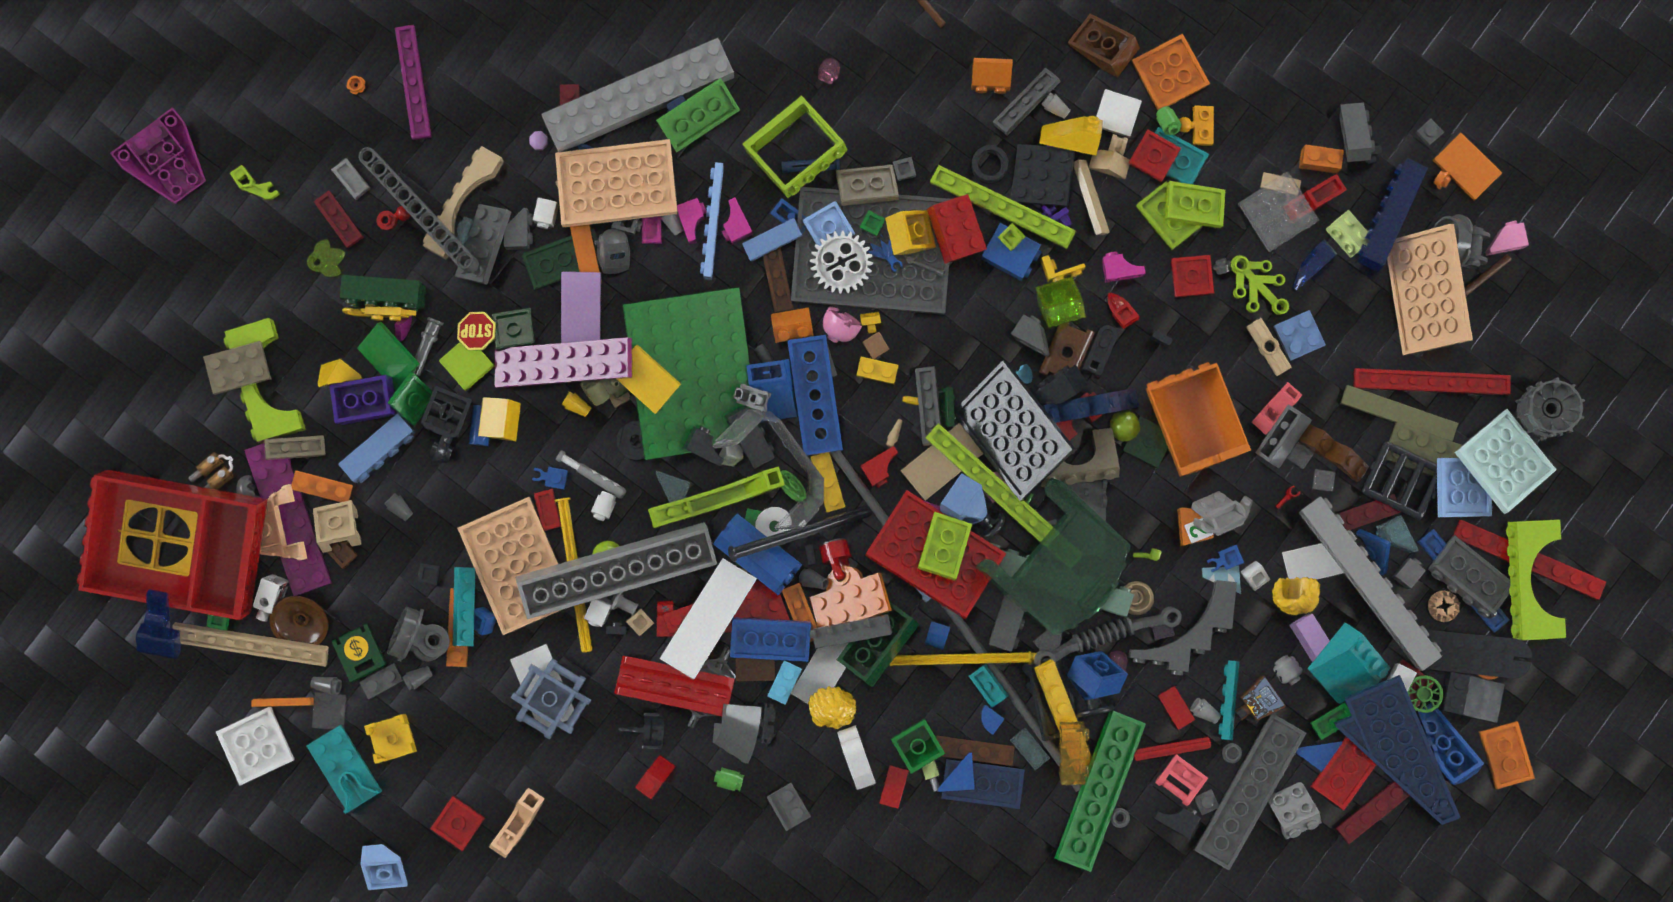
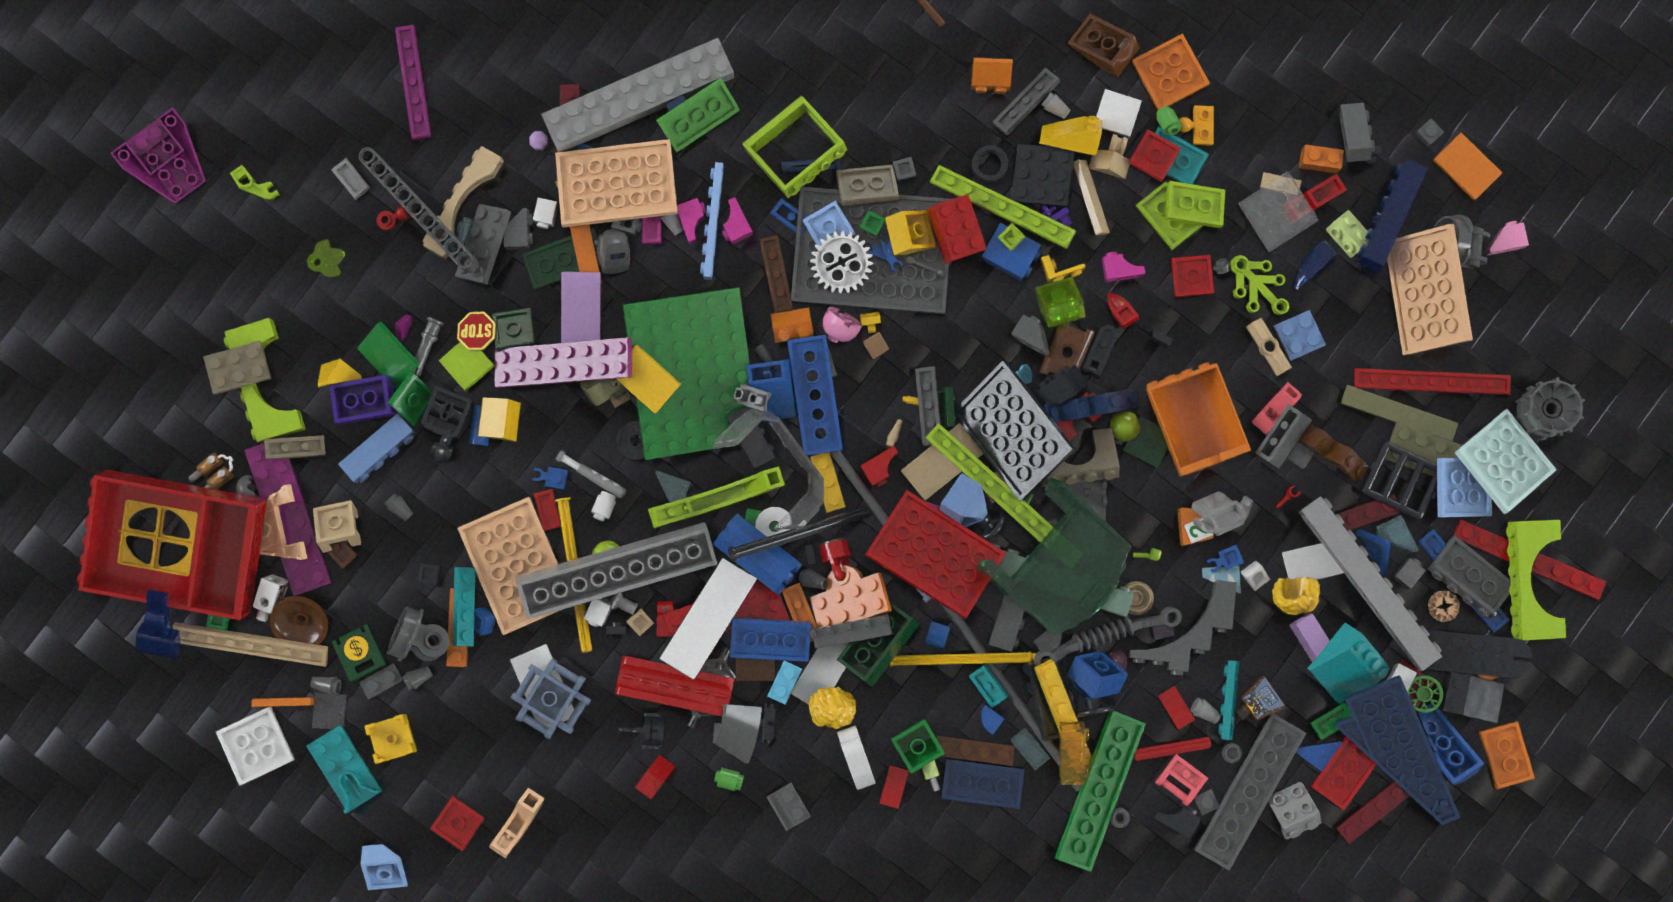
(321, 487): orange plate -> none
(338, 219): dark red plate -> none
(351, 84): orange plate -> none
(379, 313): yellow plate -> none
(382, 292): dark green brick -> none
(576, 404): yellow cone -> none
(701, 444): black arch -> none
(731, 455): white slope -> none
(772, 239): medium blue tile -> none
(793, 486): bright green wheel -> none
(829, 70): clear pink piece -> none
(877, 370): yellow plate -> none
(944, 546): lime plate -> none
(961, 777): blue tile -> none
(1288, 669): light grey head -> none
(1323, 480): clear tile -> none
(1442, 179): orange plate -> none
(1487, 274): reddish brown bar -> none

